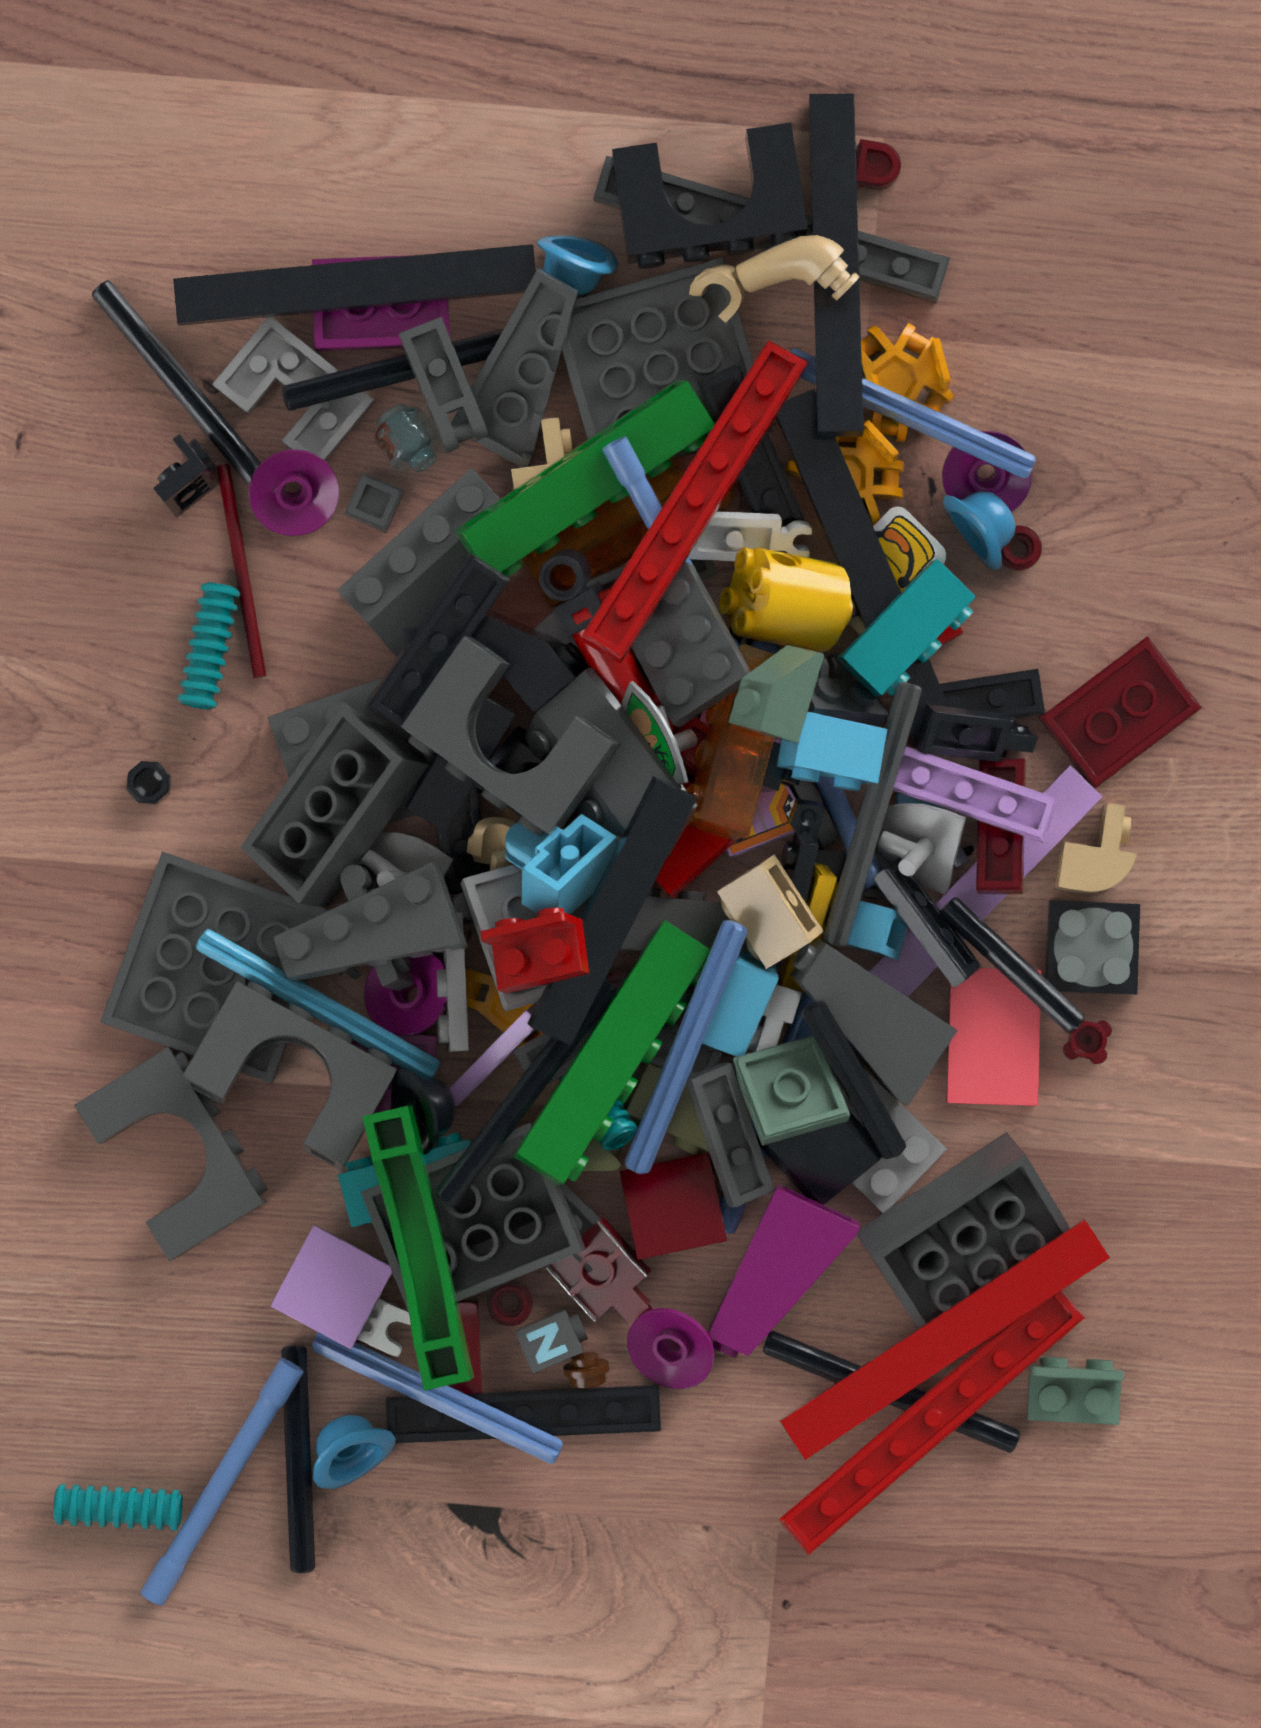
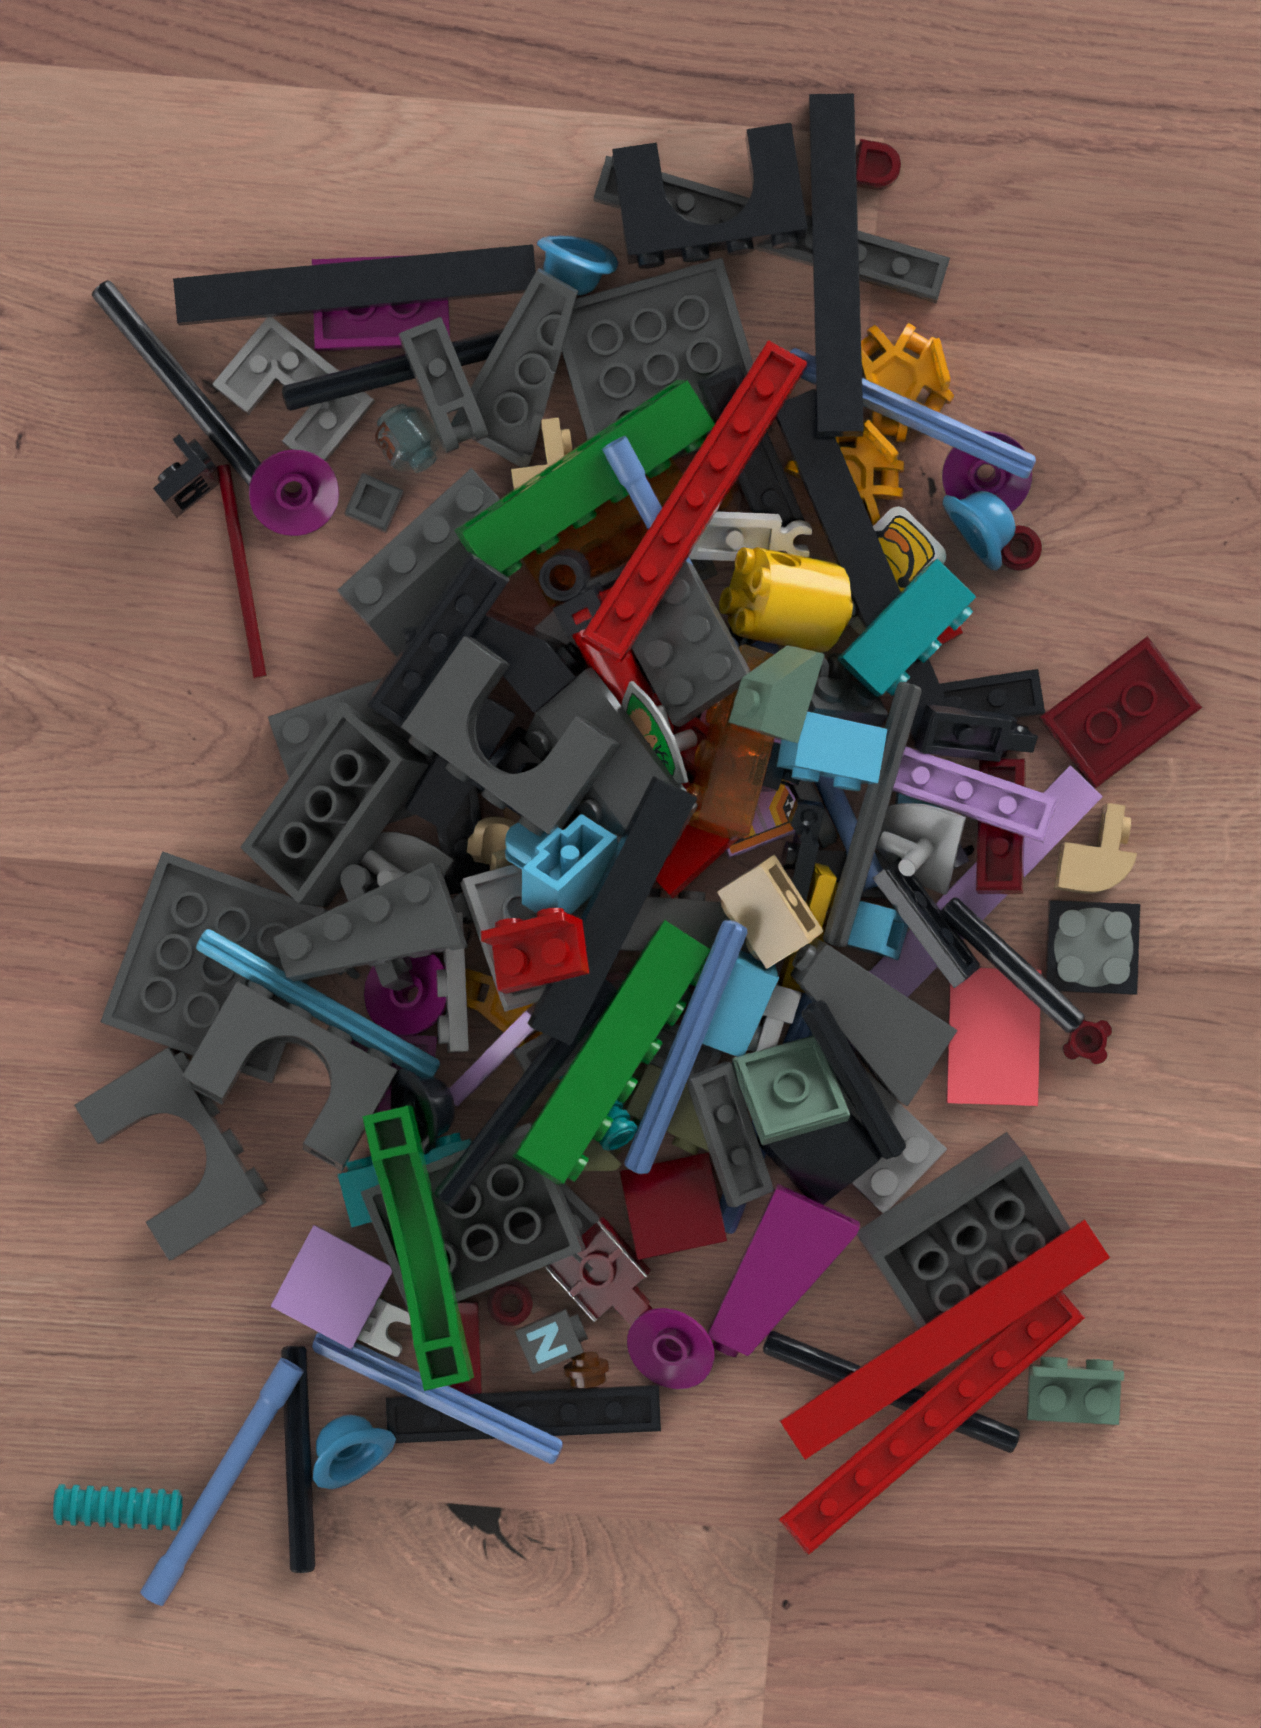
(149, 783): black tile -> none
(208, 646): teal piece -> none
(800, 259): tan piece -> none

